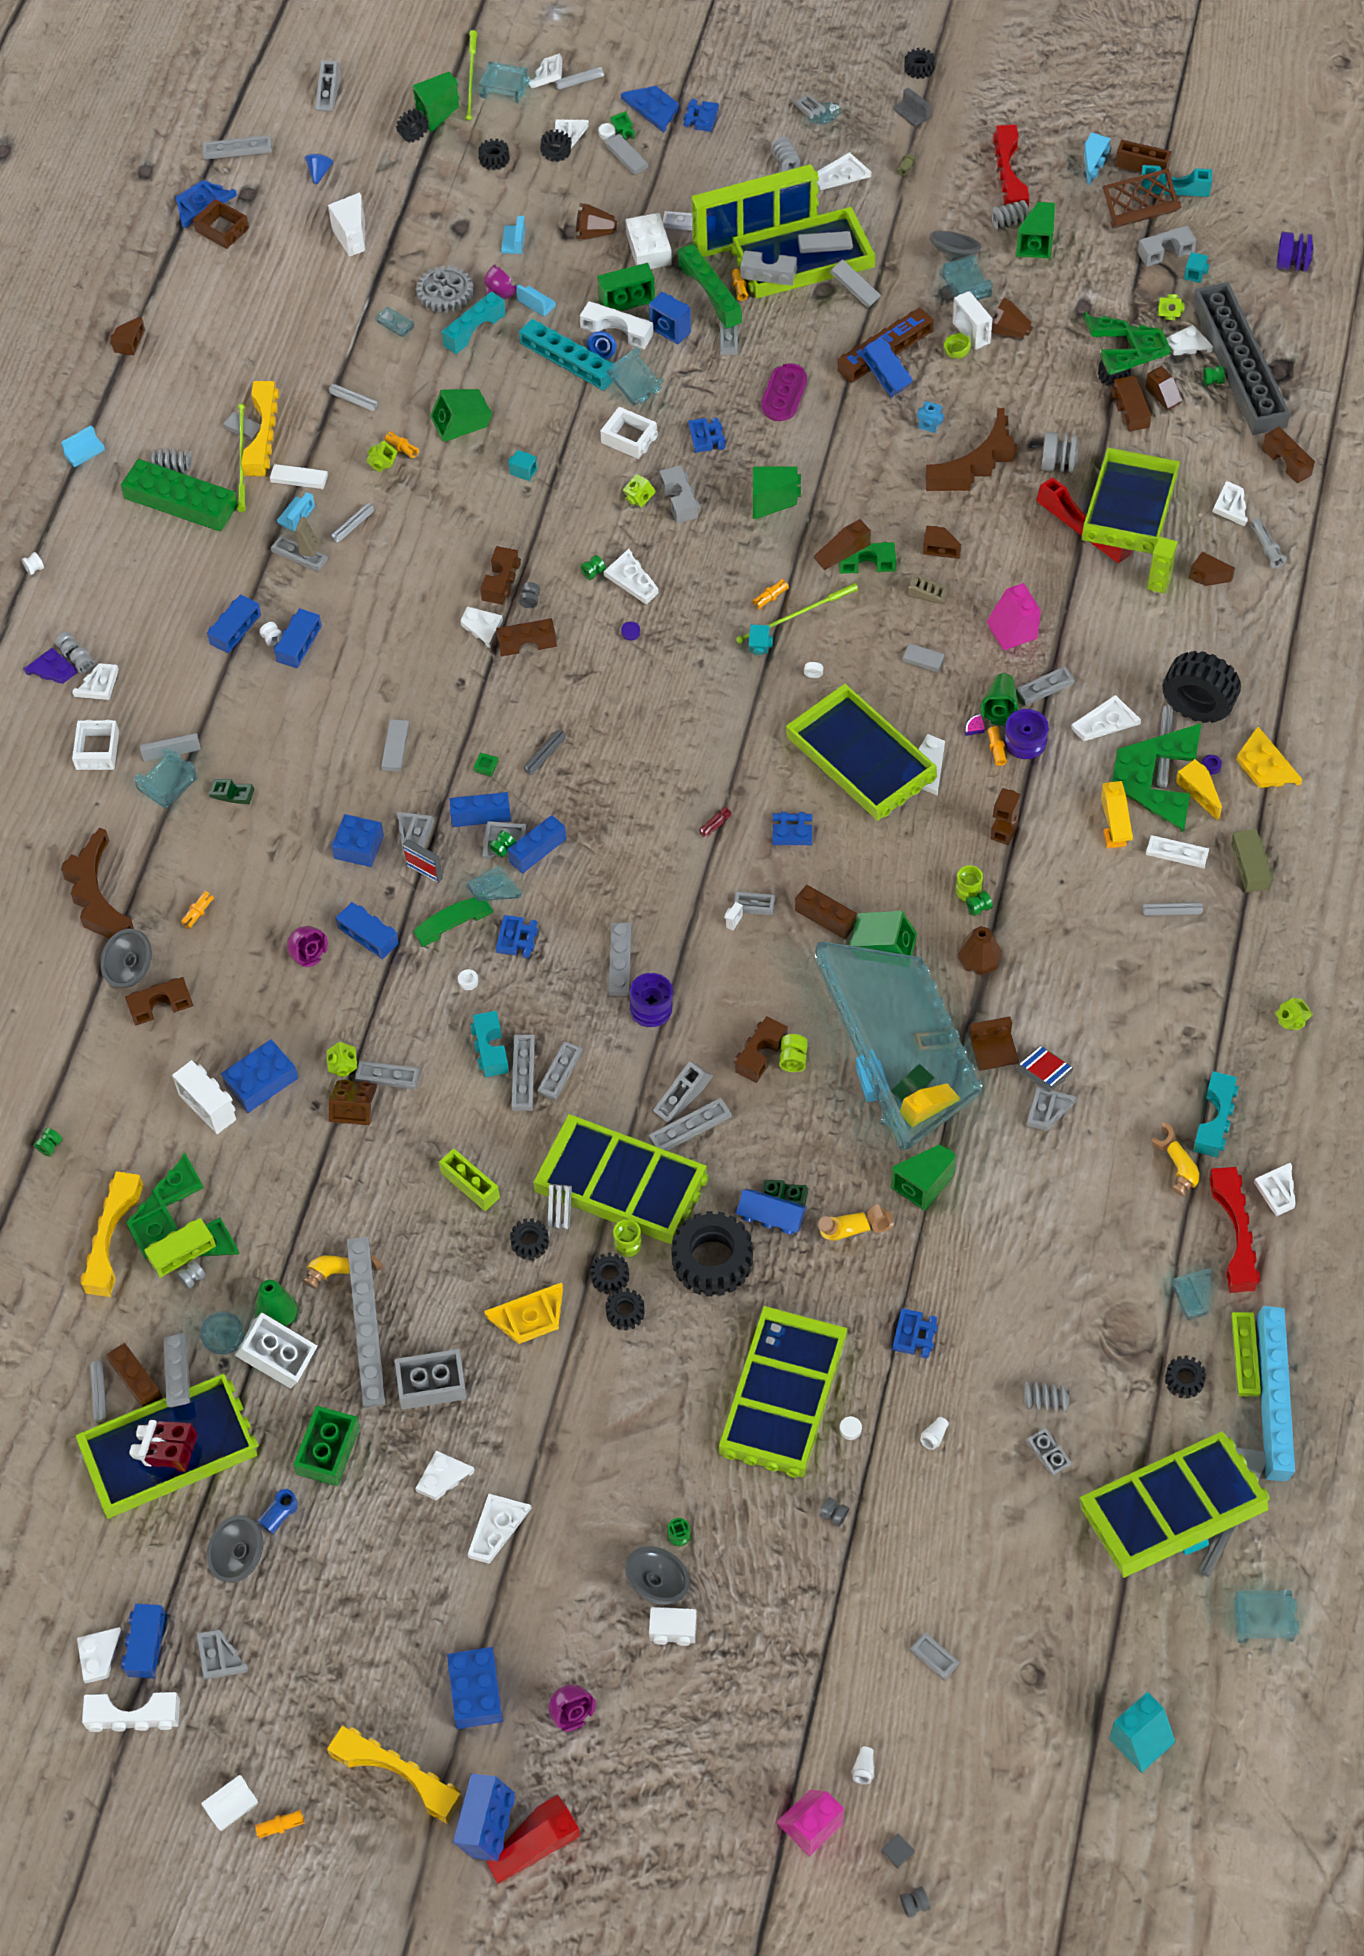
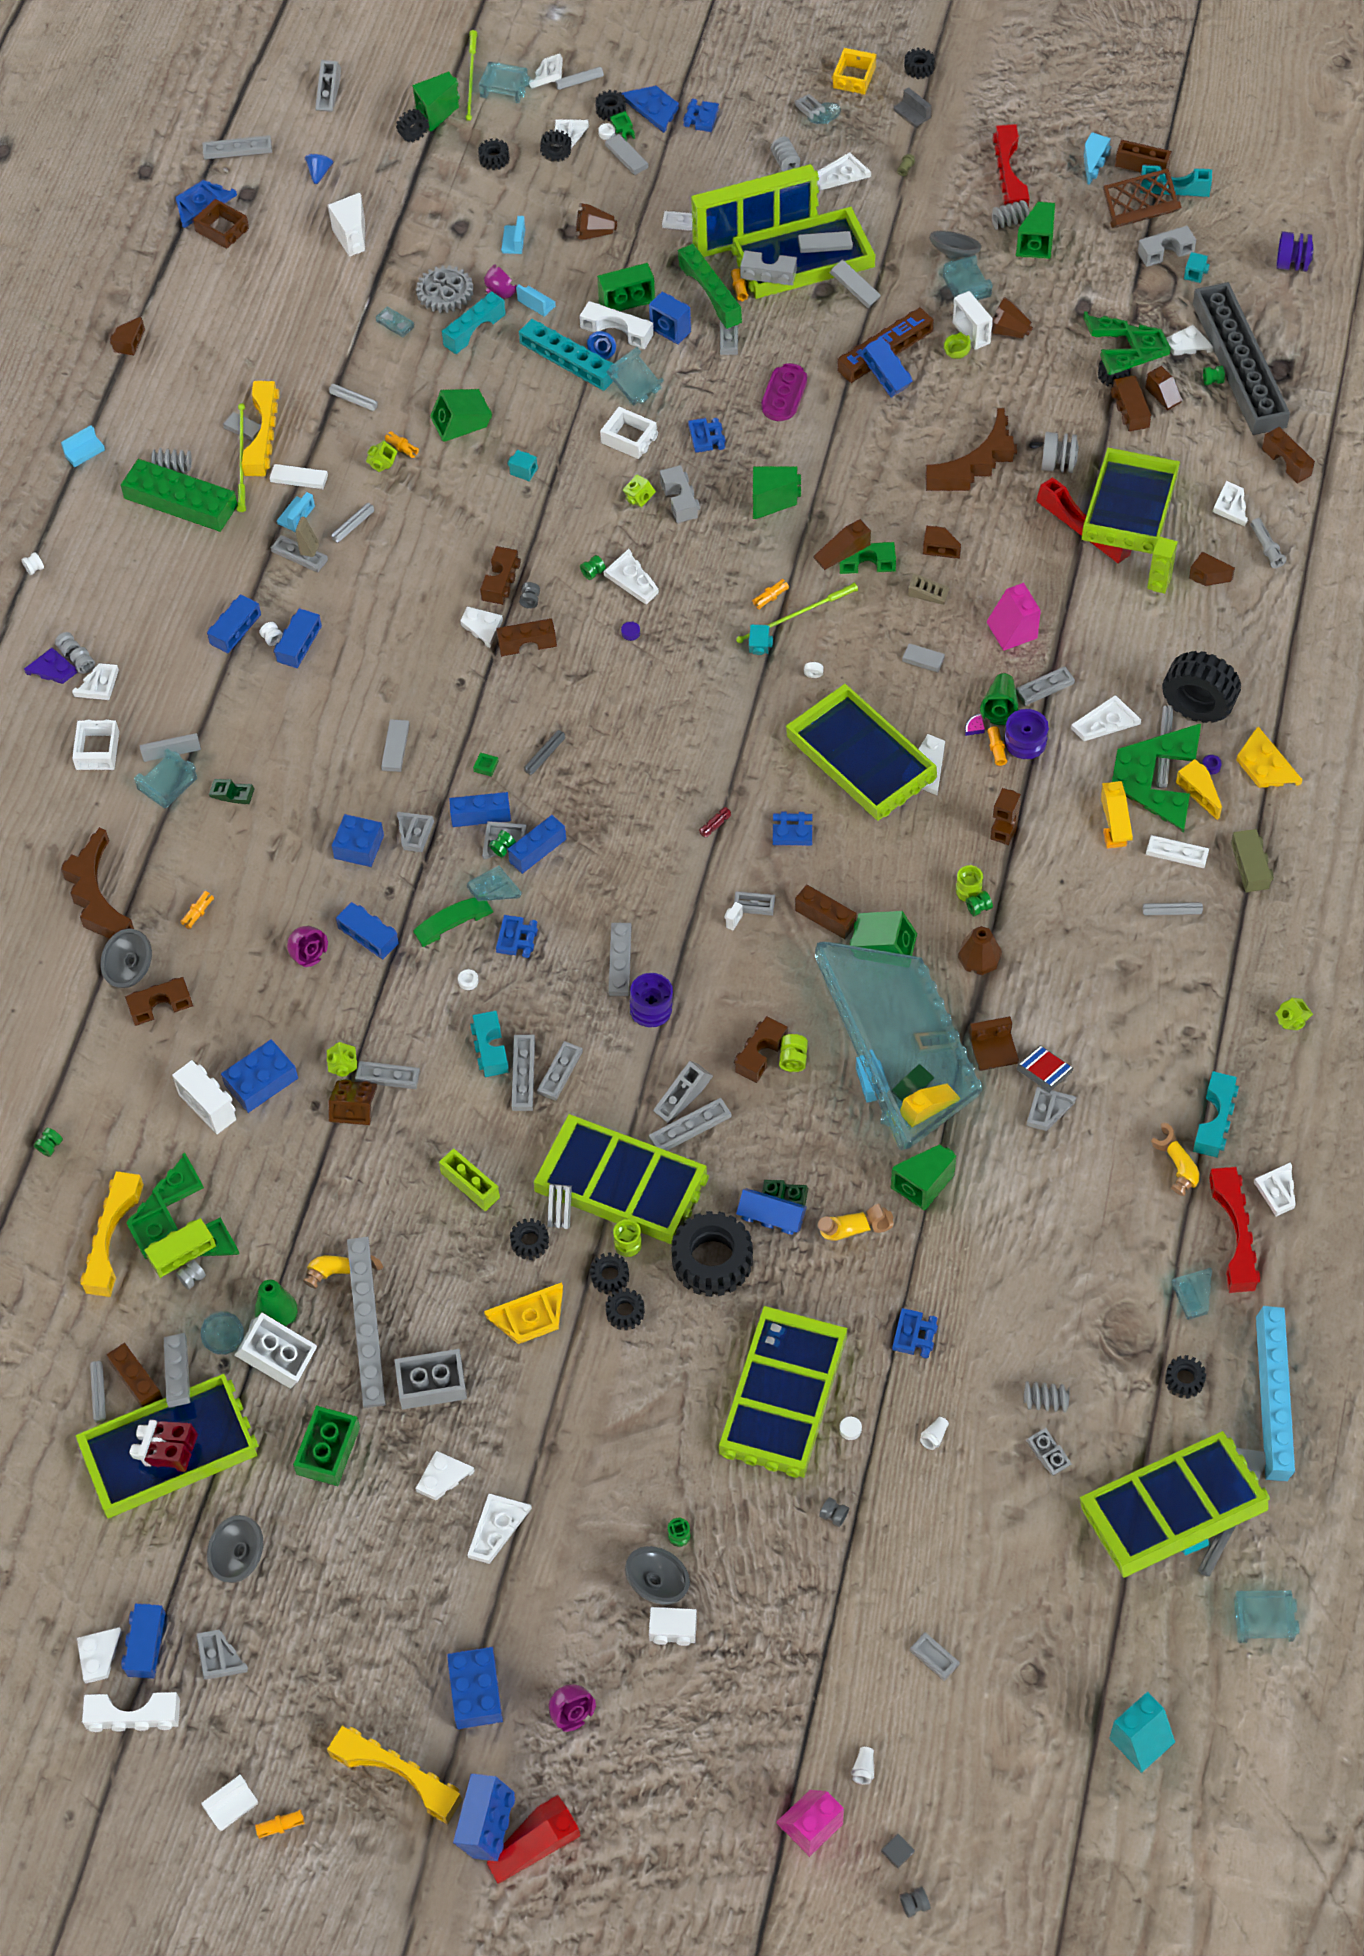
(277, 1513): blue piece -> none
(422, 860): tile -> none
(610, 98): none -> black tyre
(648, 241): white brick -> none
(849, 58): none -> yellow window
(930, 416): dark azure brick -> none
(1164, 303): lime brick -> none
(1245, 1354): lime plate -> none

